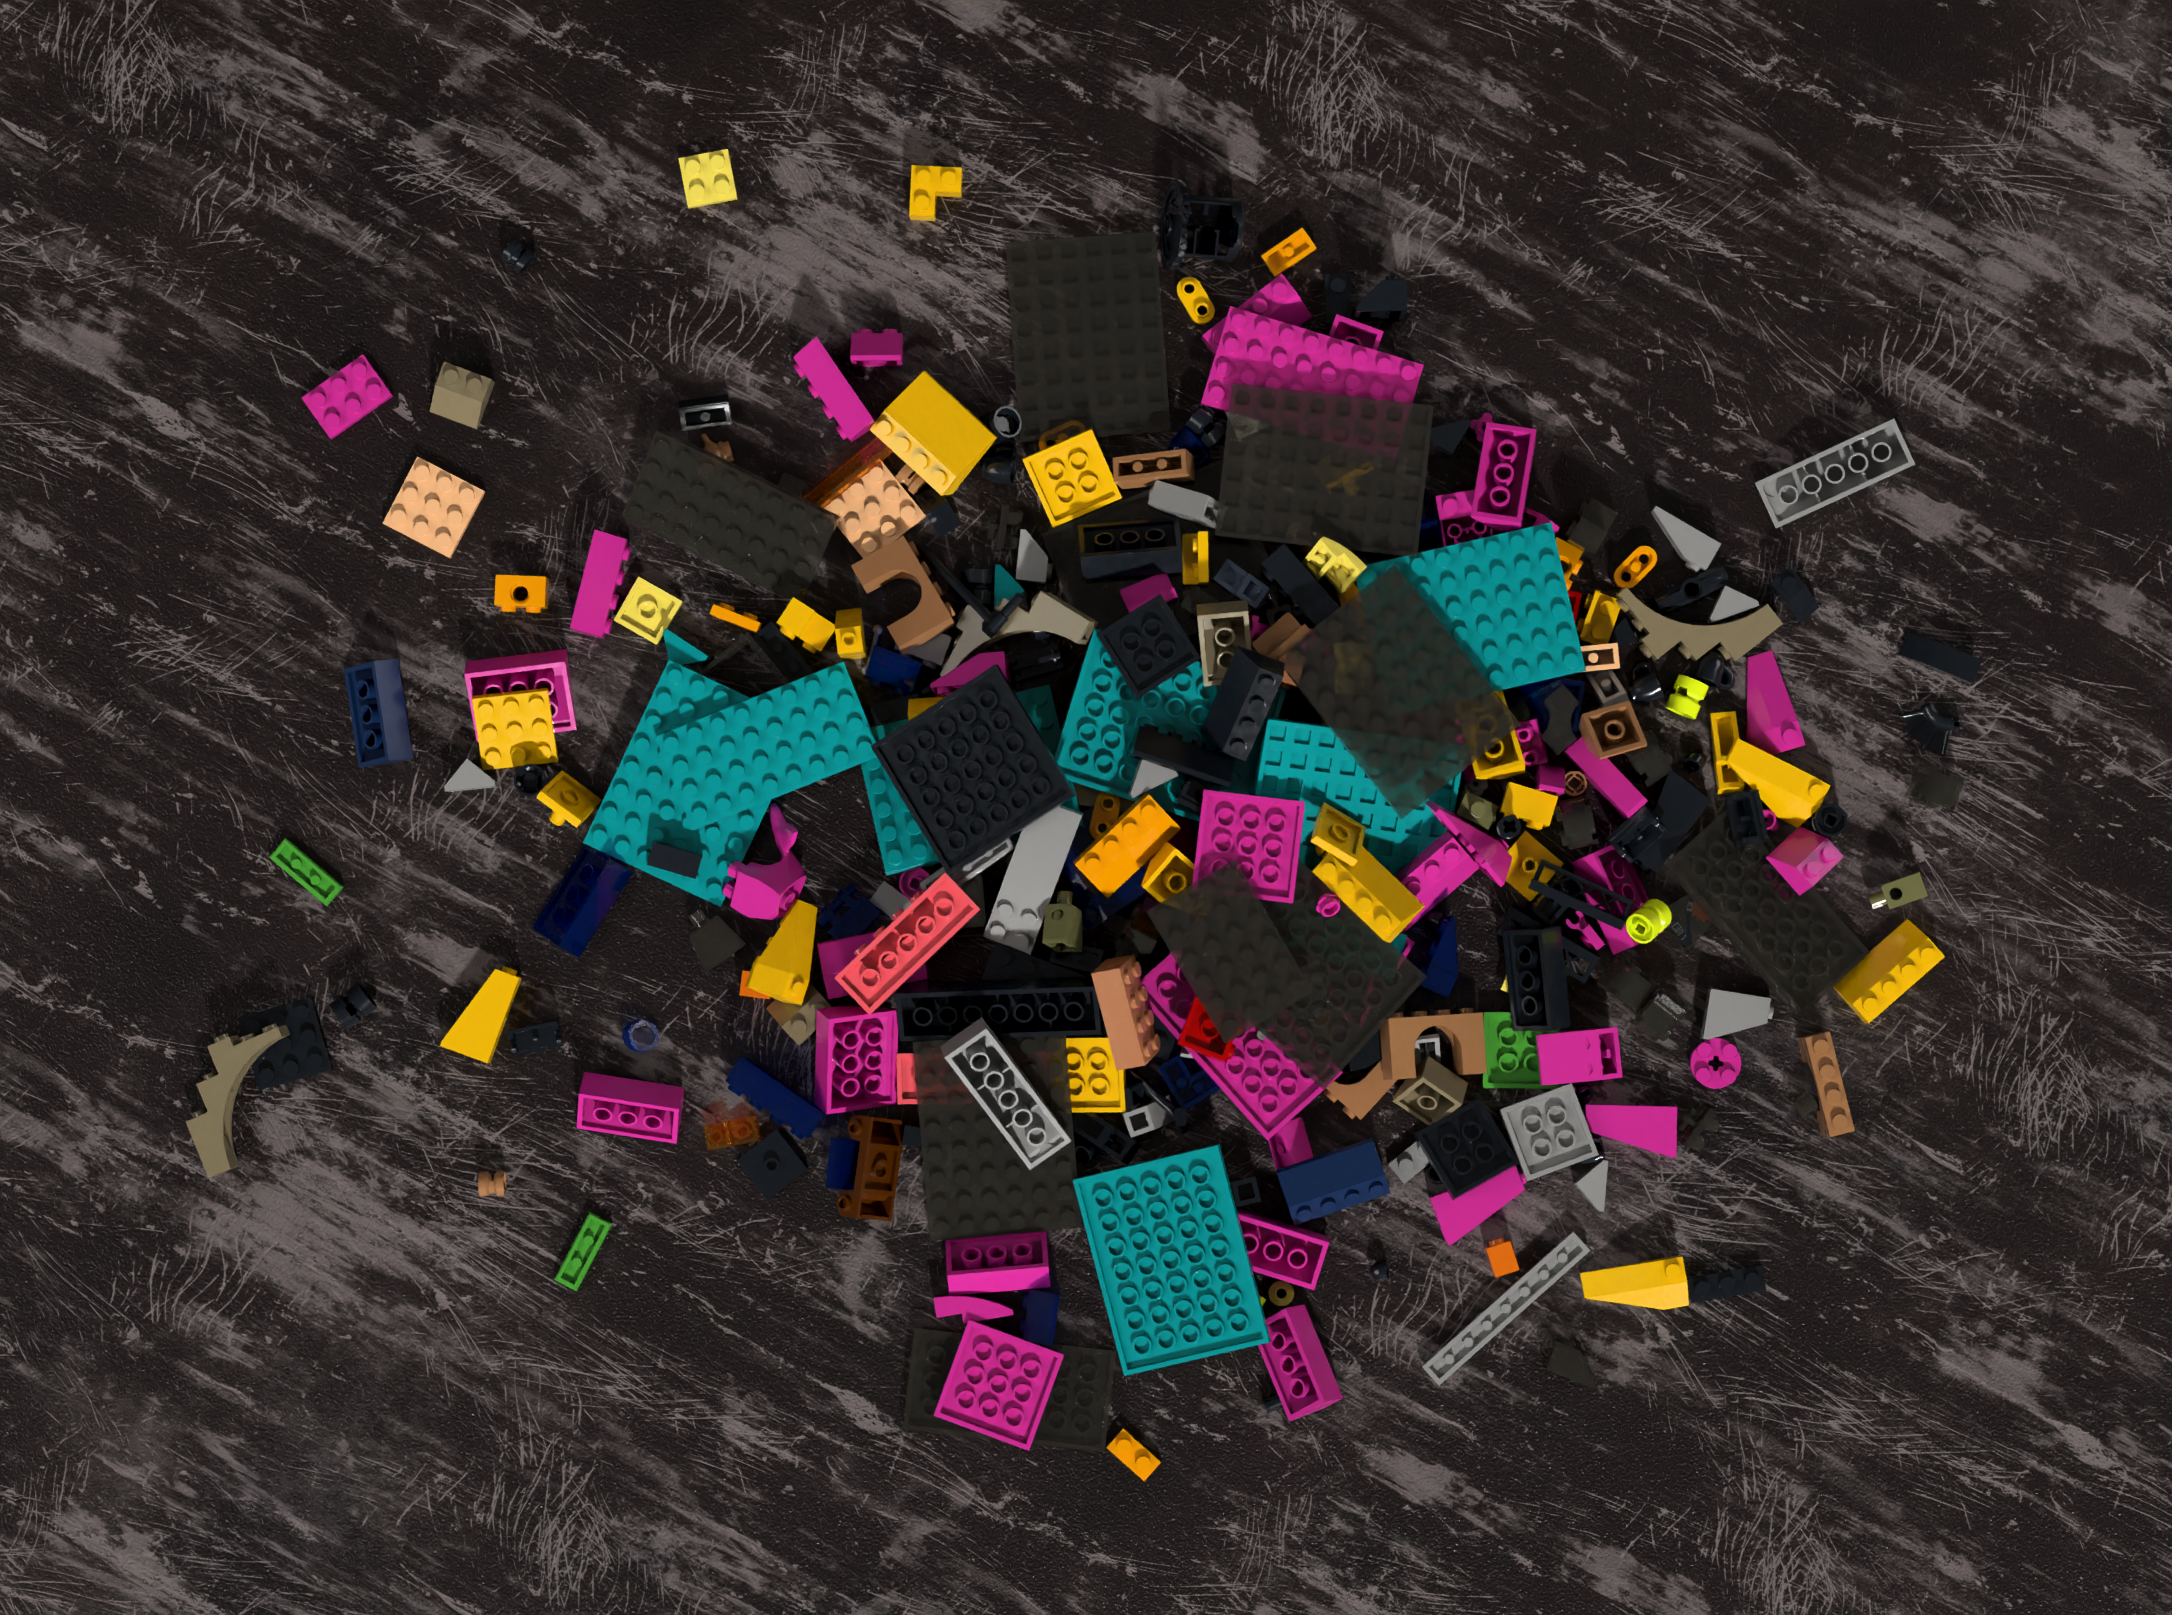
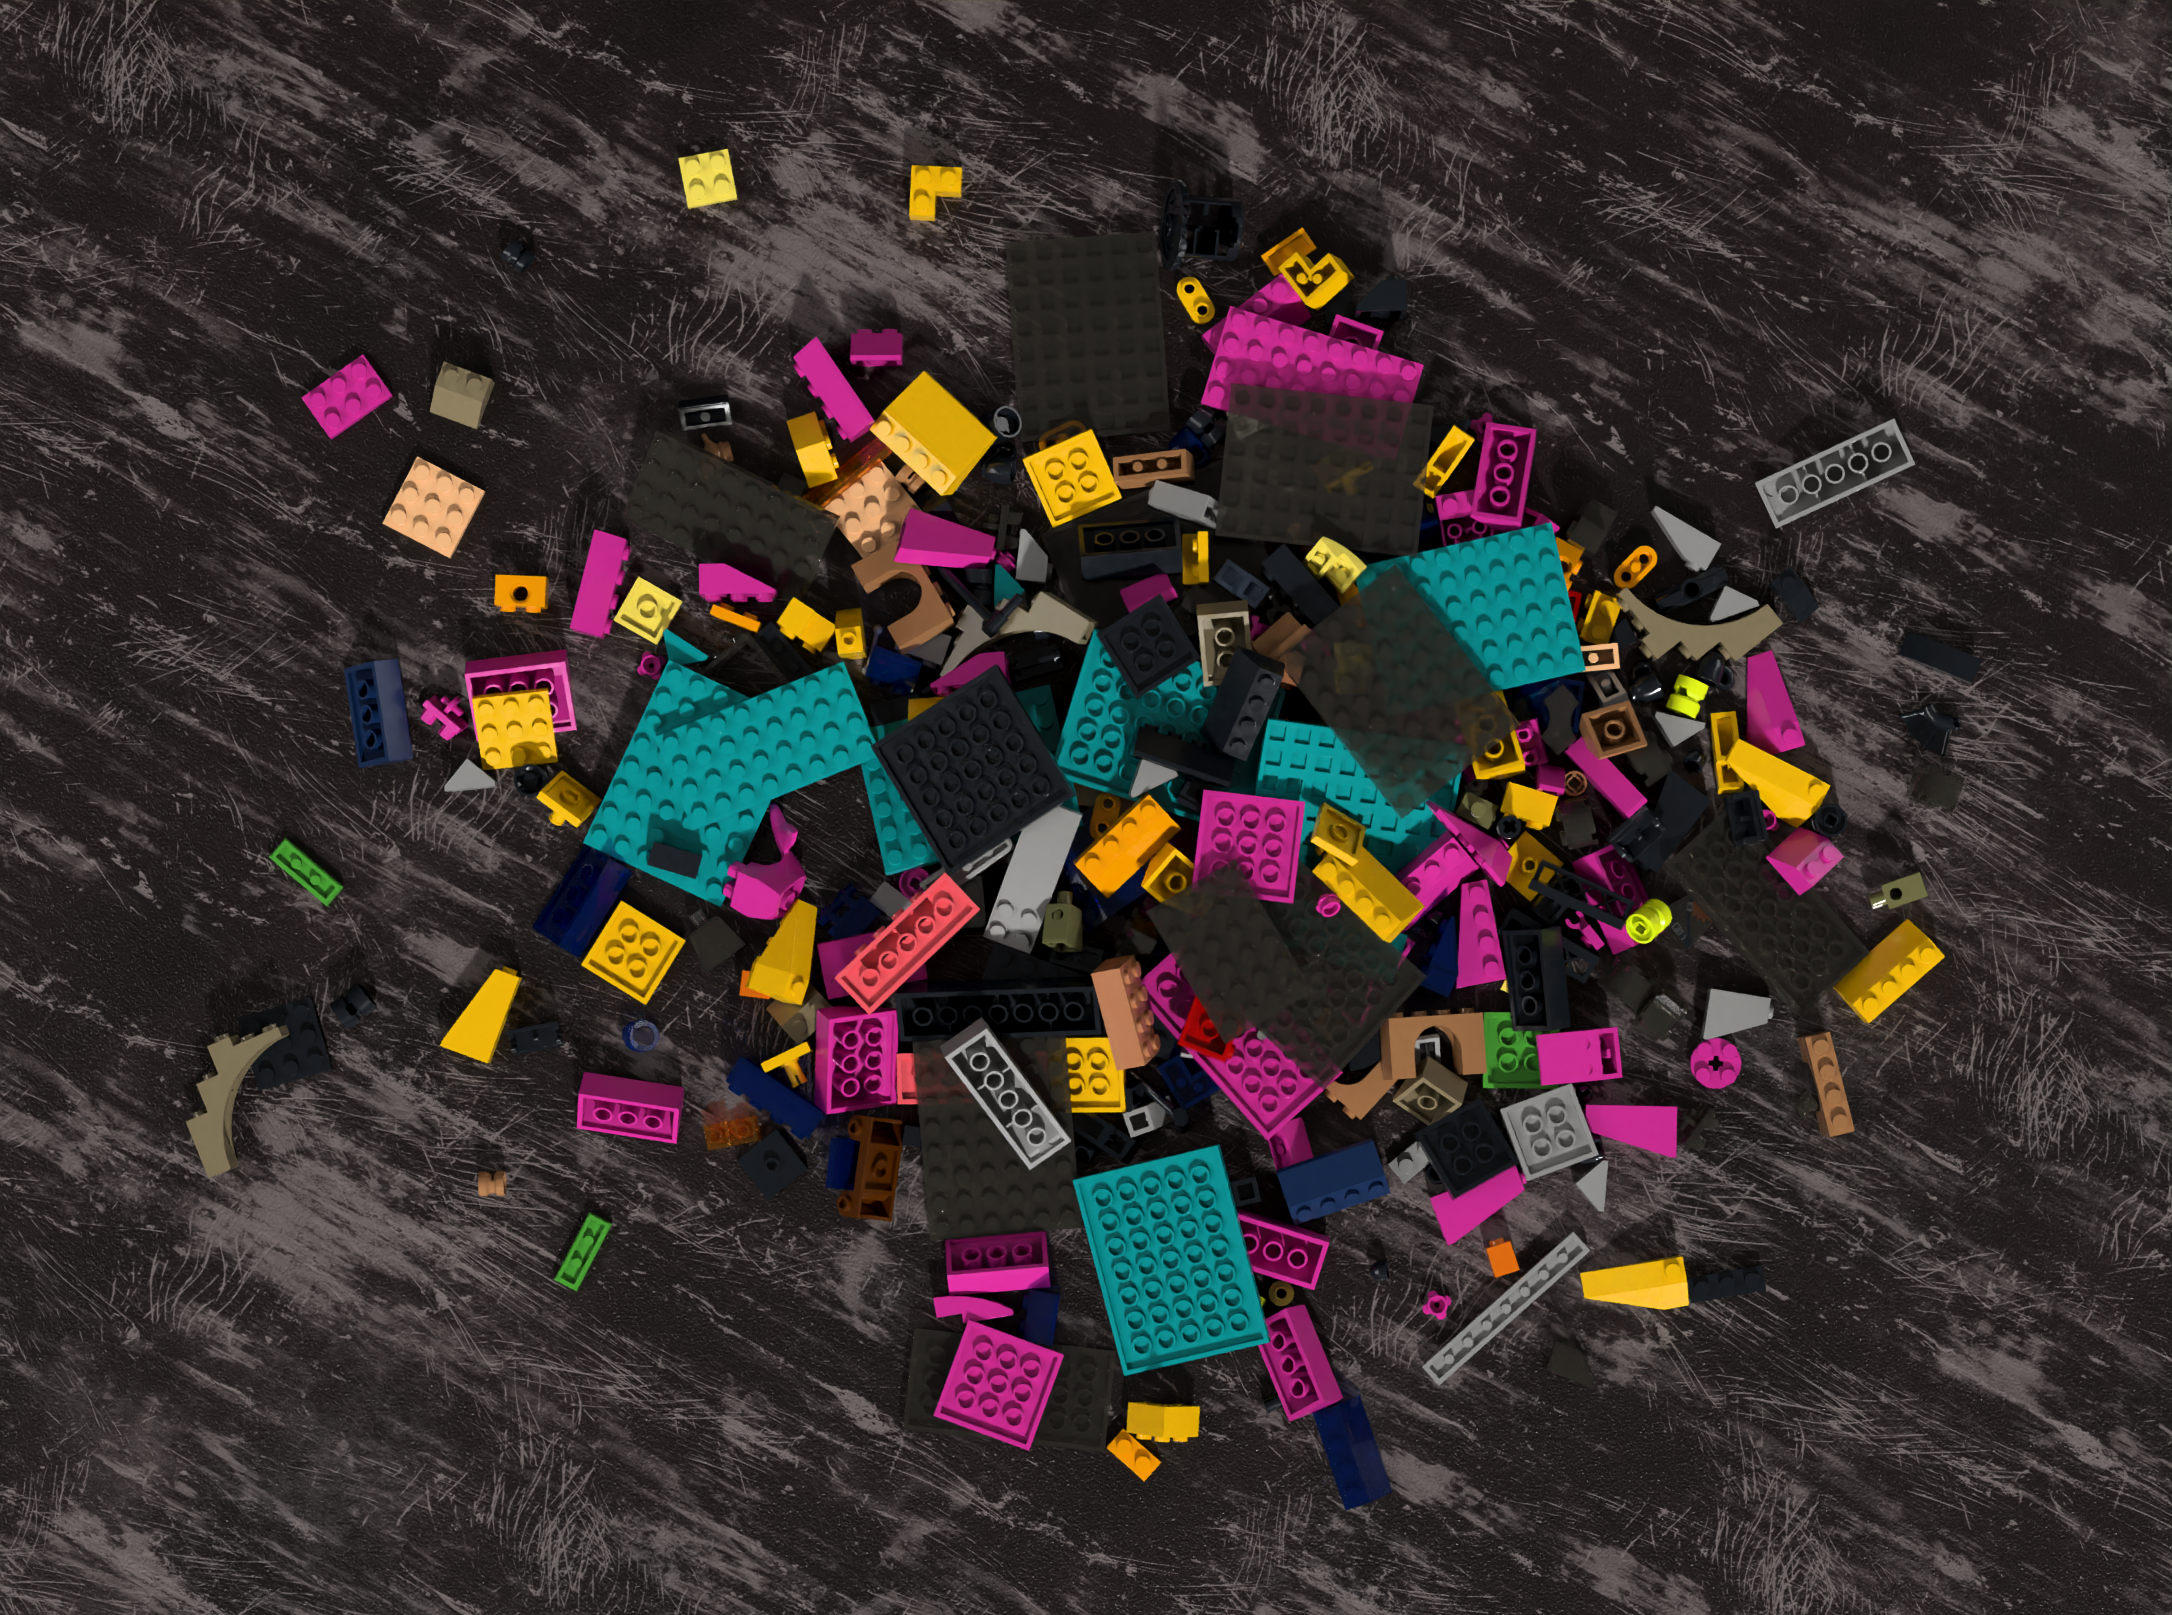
(447, 712): none -> dark pink hips
(633, 952): none -> yellow plate
(644, 668): none -> dark pink plate
(723, 581): none -> dark pink slope
(789, 1061): none -> yellow tile
(813, 449): none -> yellow brick
(942, 543): none -> dark pink slope
(1006, 561): none -> dark pink plate
(1163, 1421): none -> yellow brick
(1316, 282): none -> yellow brick
(1352, 1452): none -> clear blue slope
(1439, 1312): none -> dark pink plate
(1446, 459): none -> yellow slope
(1477, 937): none -> dark pink wedge
(1676, 728): none -> light grey slope

